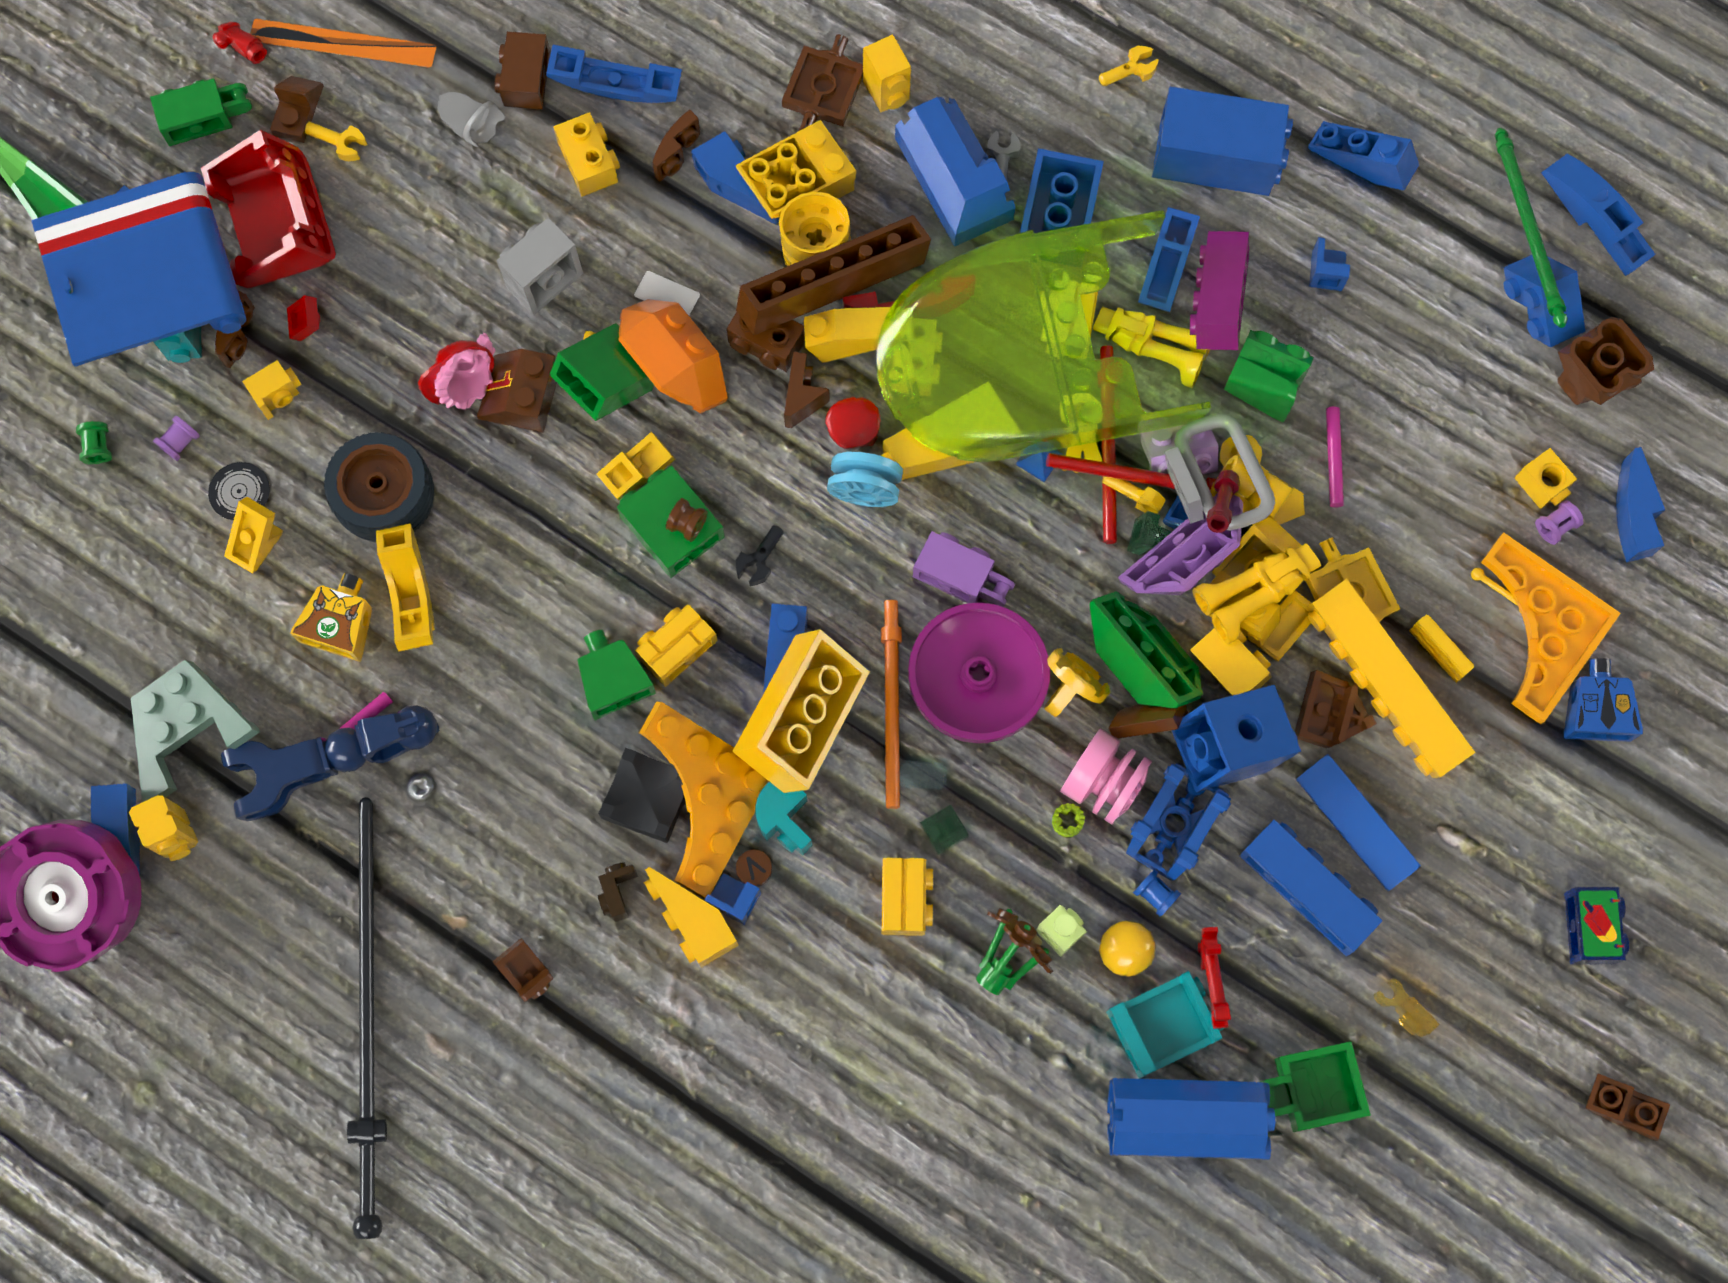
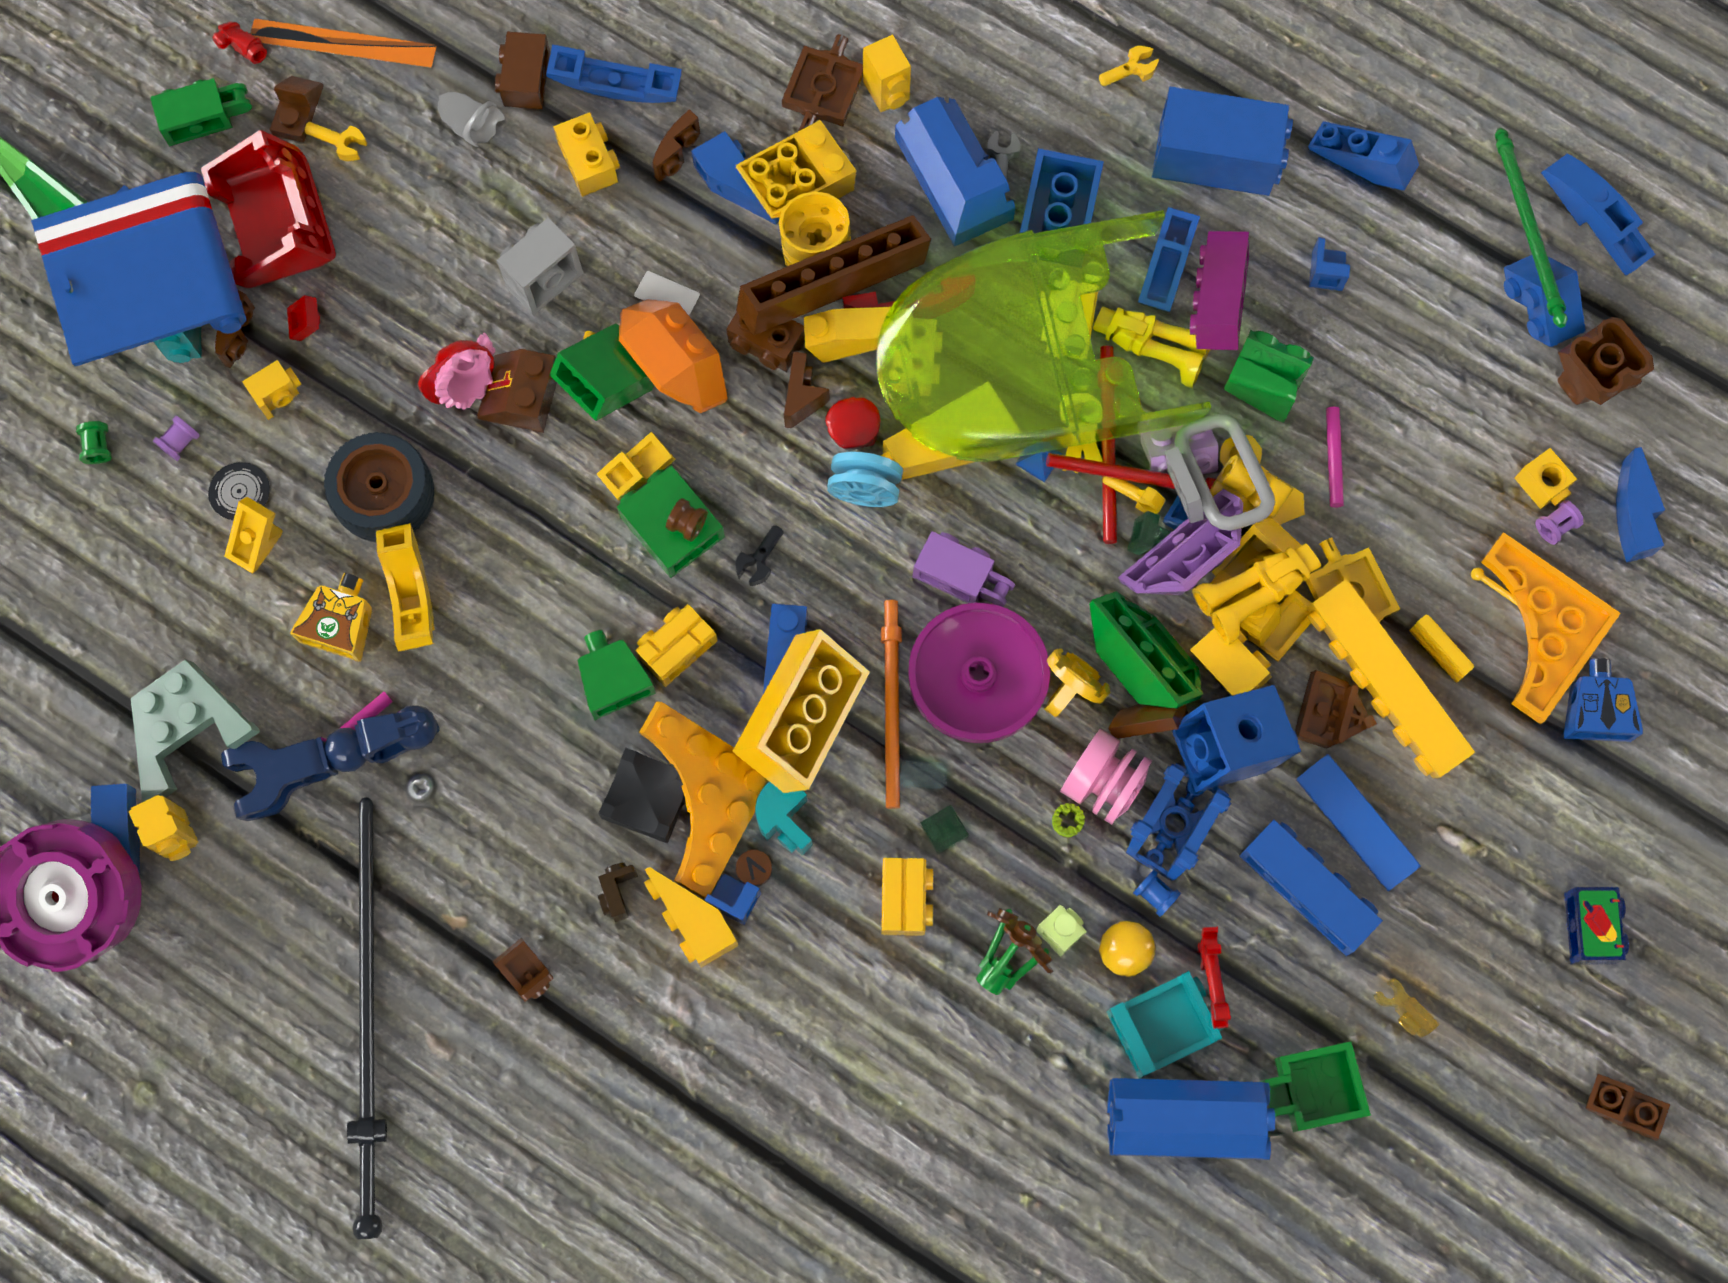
(1220, 515): dark red bar -> none

